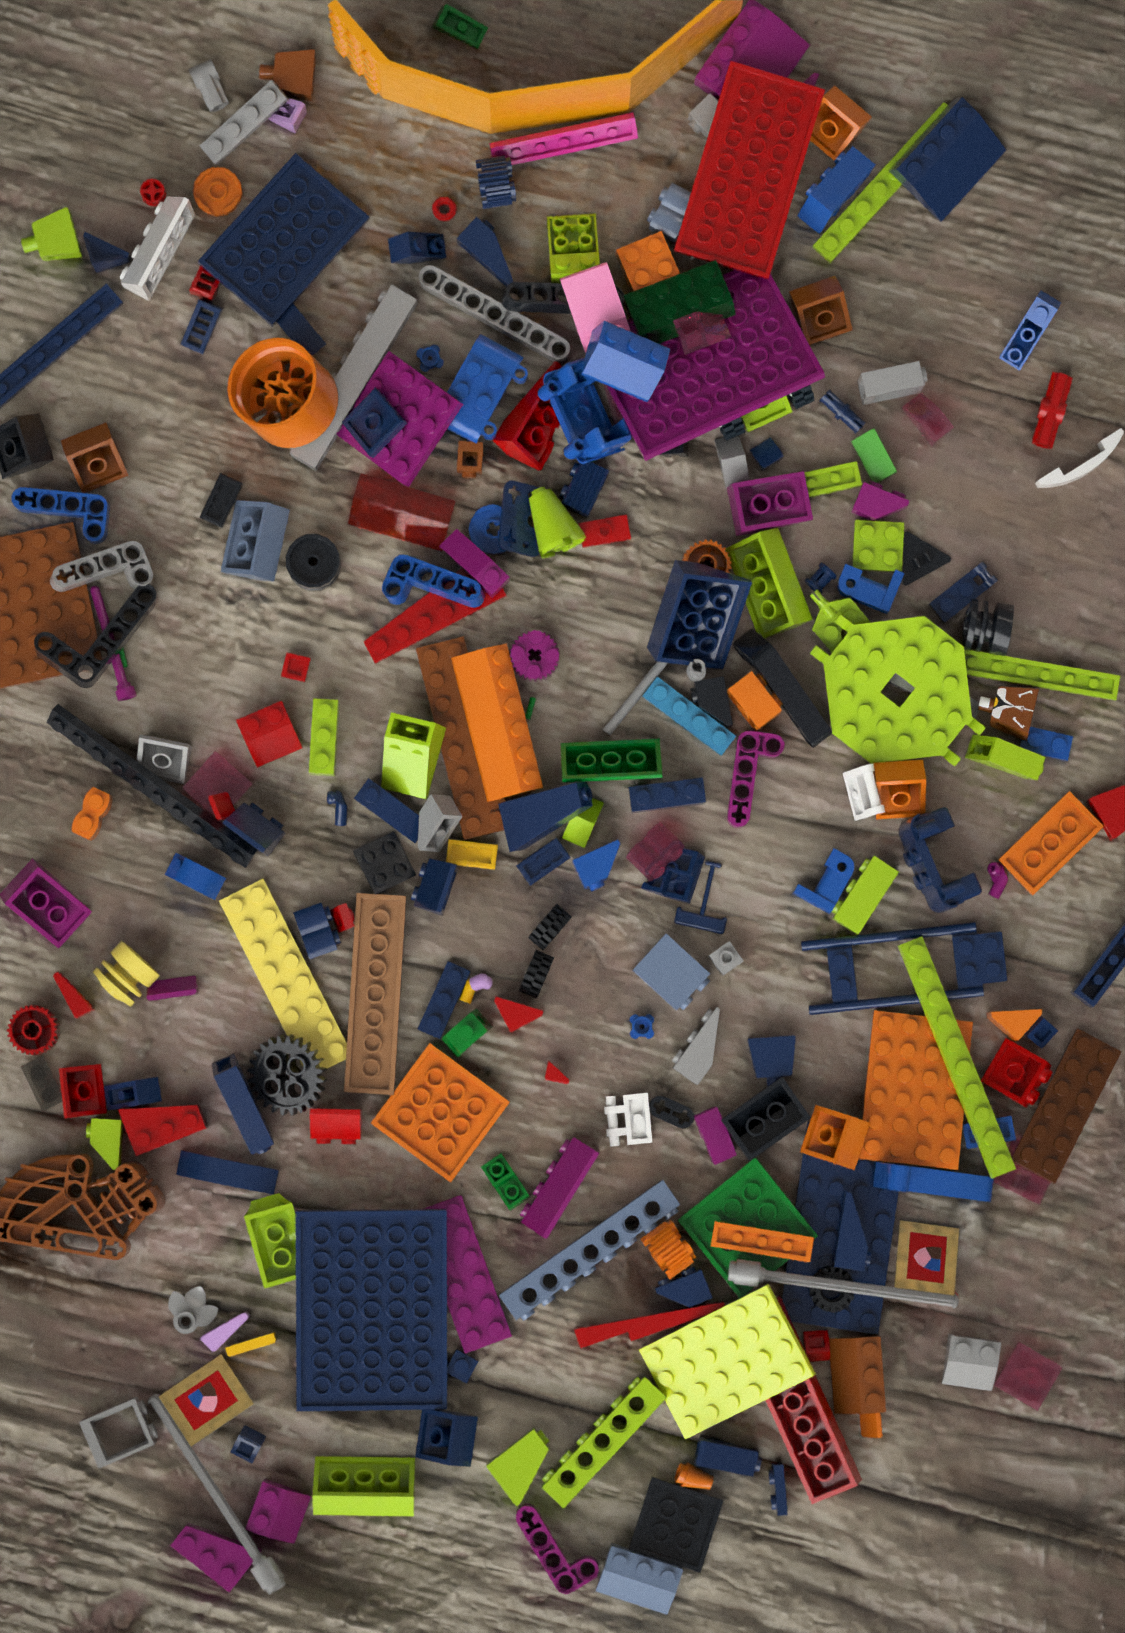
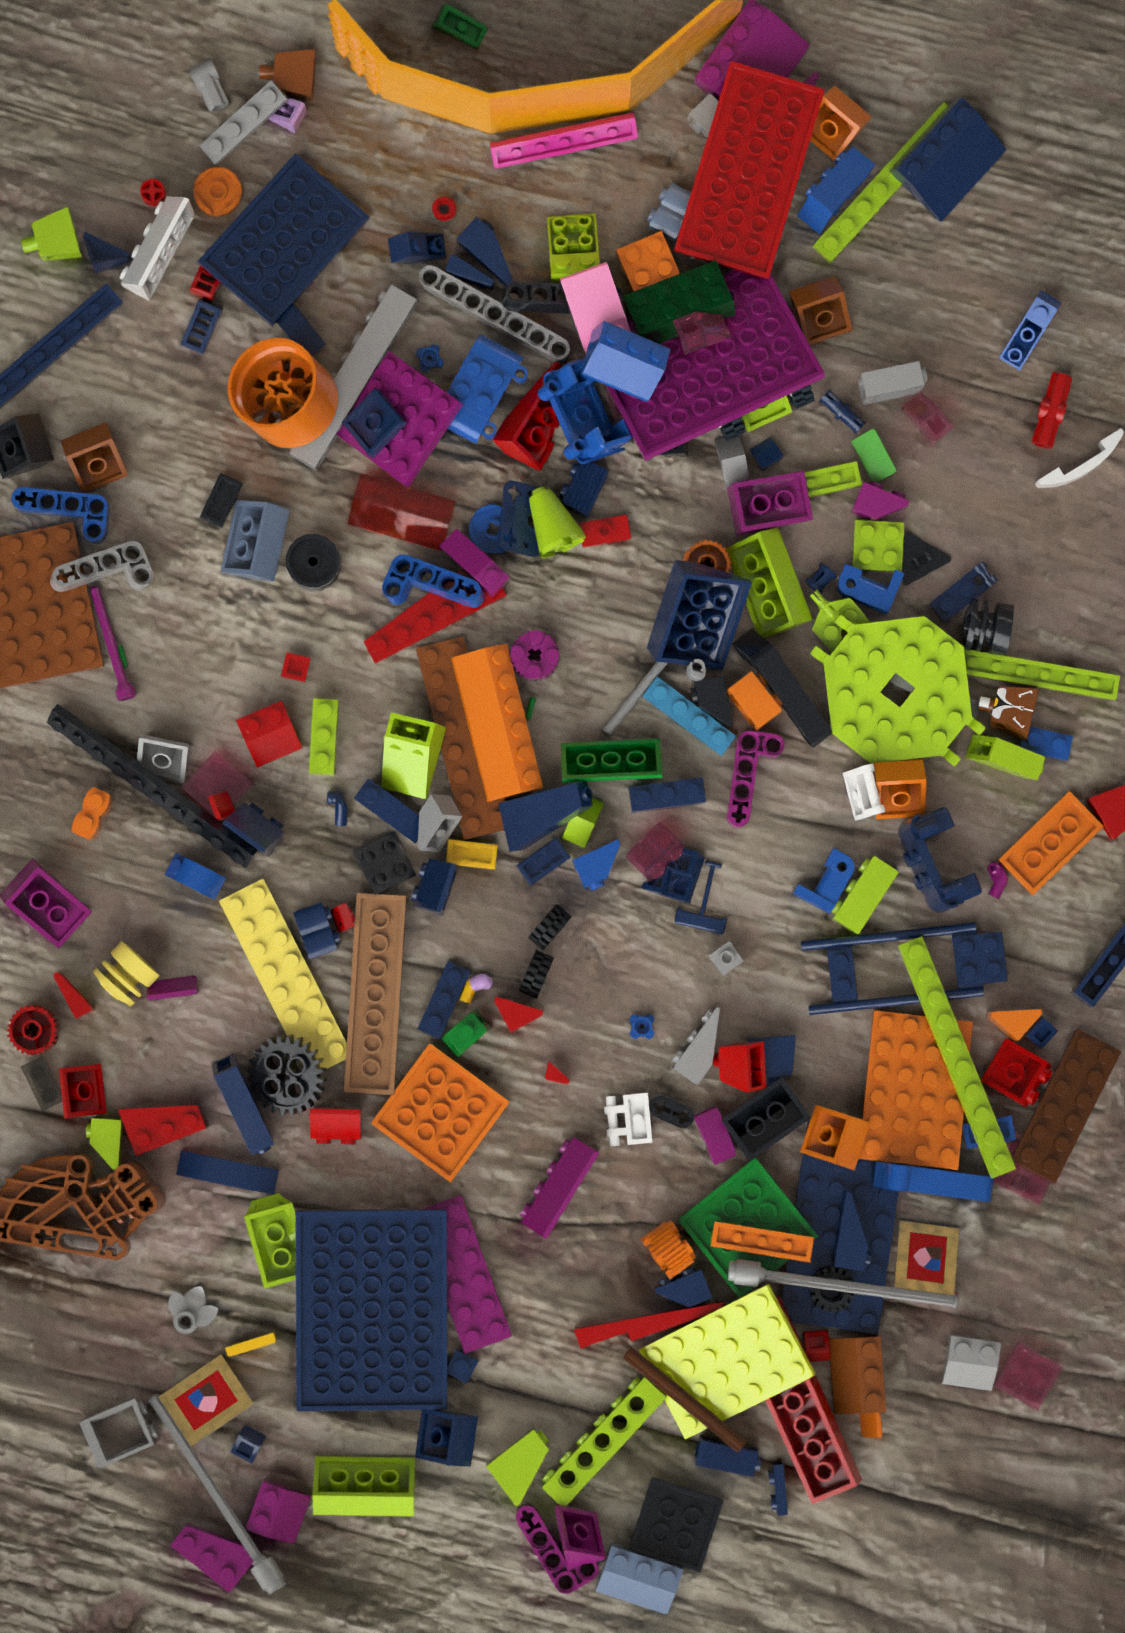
(102, 643): black beam -> none
(132, 1093): dark blue slope -> none
(217, 1337): lavender slope -> none
(466, 450): dark orange brick -> none
(467, 273): none -> dark blue slope
(494, 181): dark blue brick -> none
(505, 1182): green slope -> none
(513, 1297): sand blue brick -> none
(580, 1536): none -> magenta slope
(672, 973): sand blue brick -> none
(684, 1399): none -> reddish brown axle
(693, 1477): orange cone -> none
(742, 1065): none -> red torso

